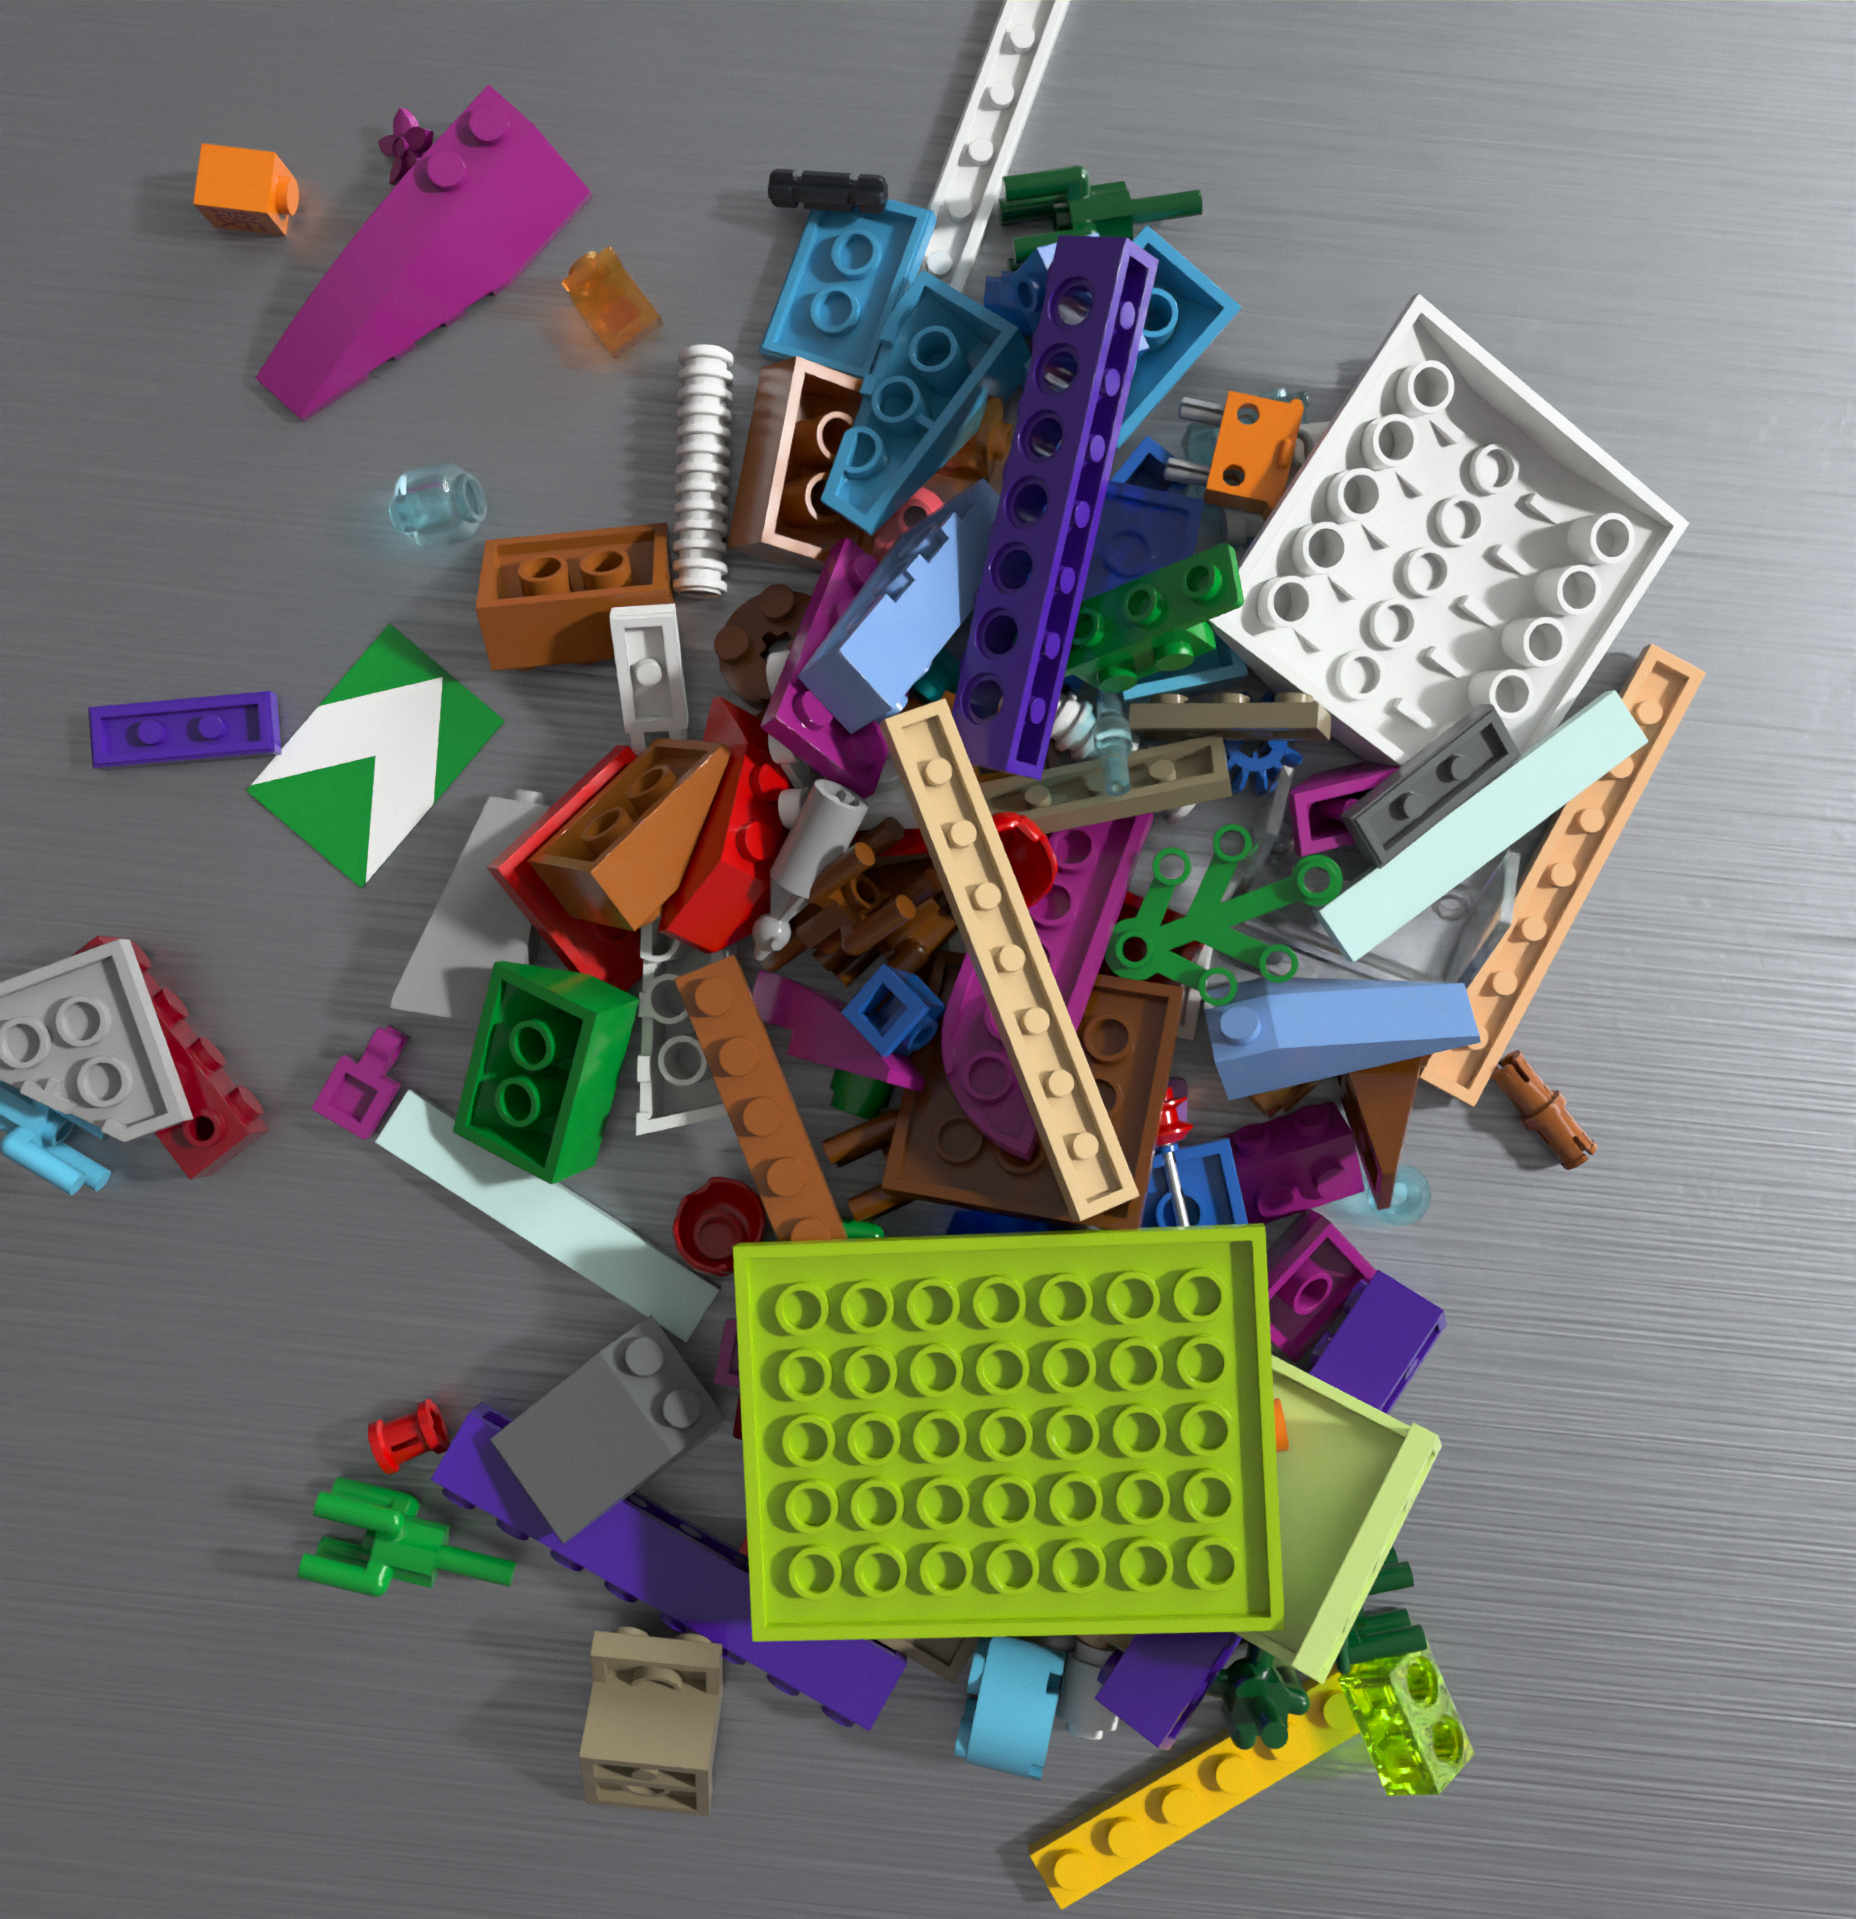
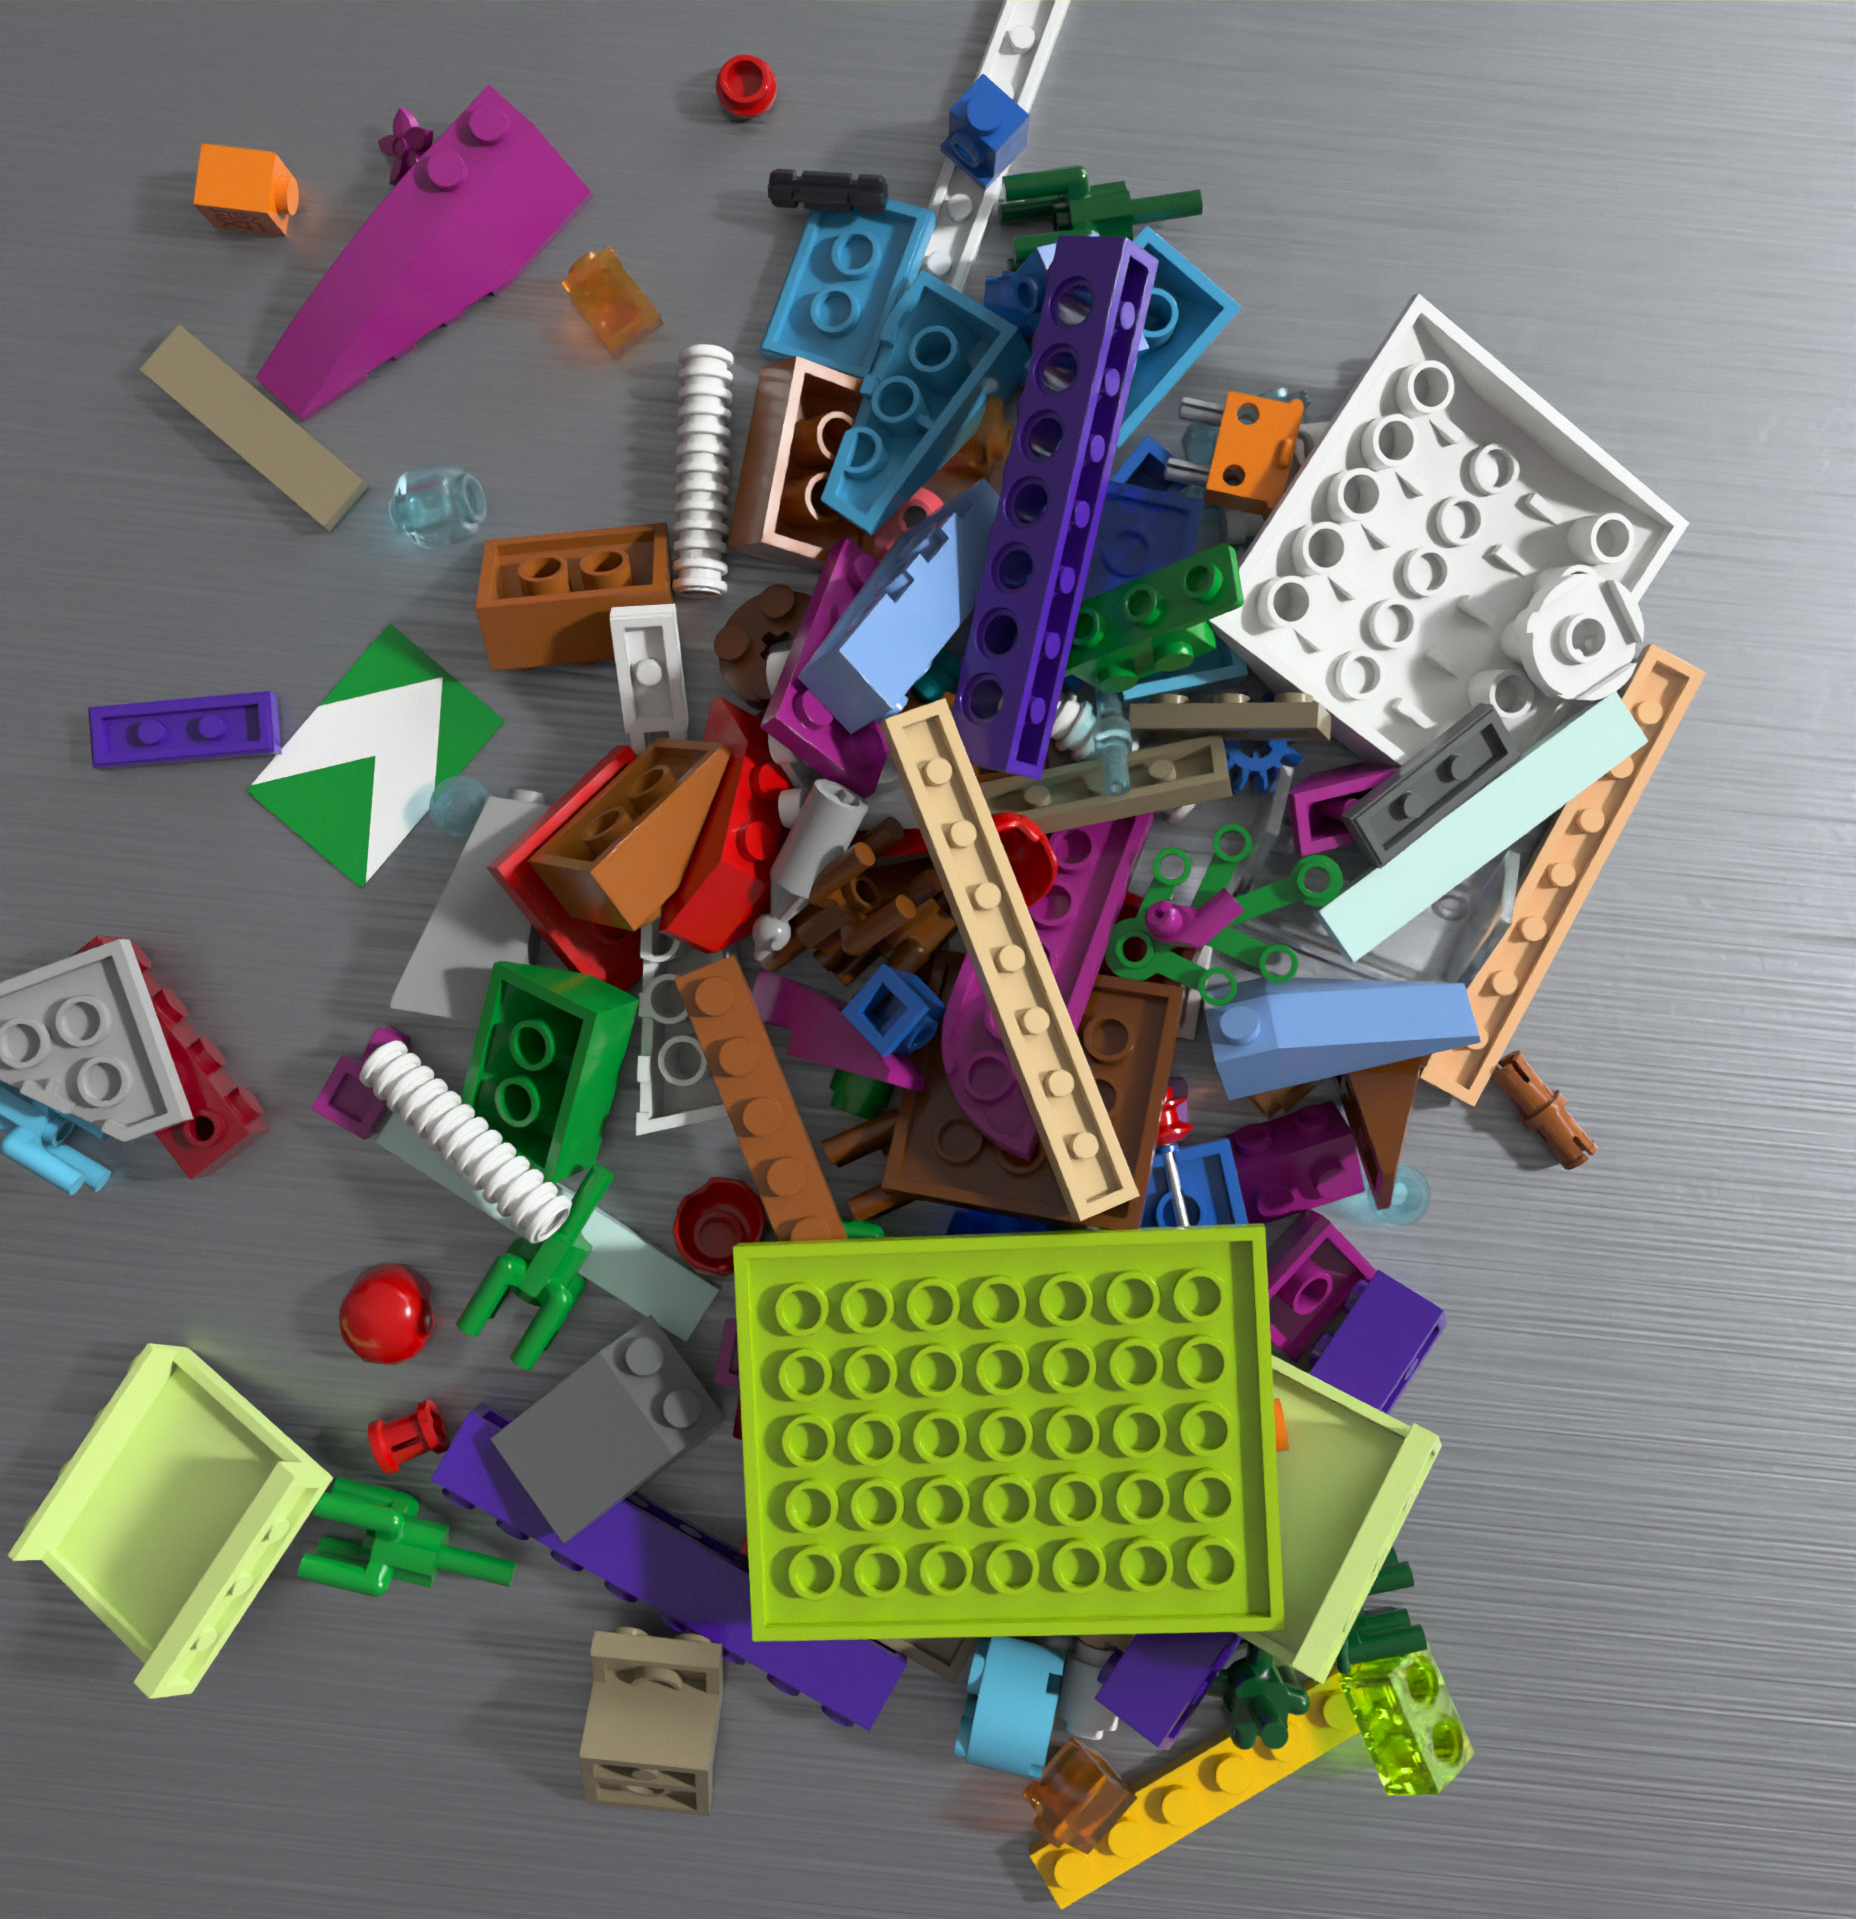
(173, 1514): none -> yellowish green panel
(254, 427): none -> dark tan tile
(387, 1314): none -> red hair
(441, 801): none -> clear light blue plate
(465, 1141): none -> white piece
(540, 1275): none -> green plant
(746, 86): none -> red plate
(985, 132): none -> blue brick
(1078, 1797): none -> clear orange brick
(1191, 926): none -> magenta arm
(1547, 630): none -> white plate

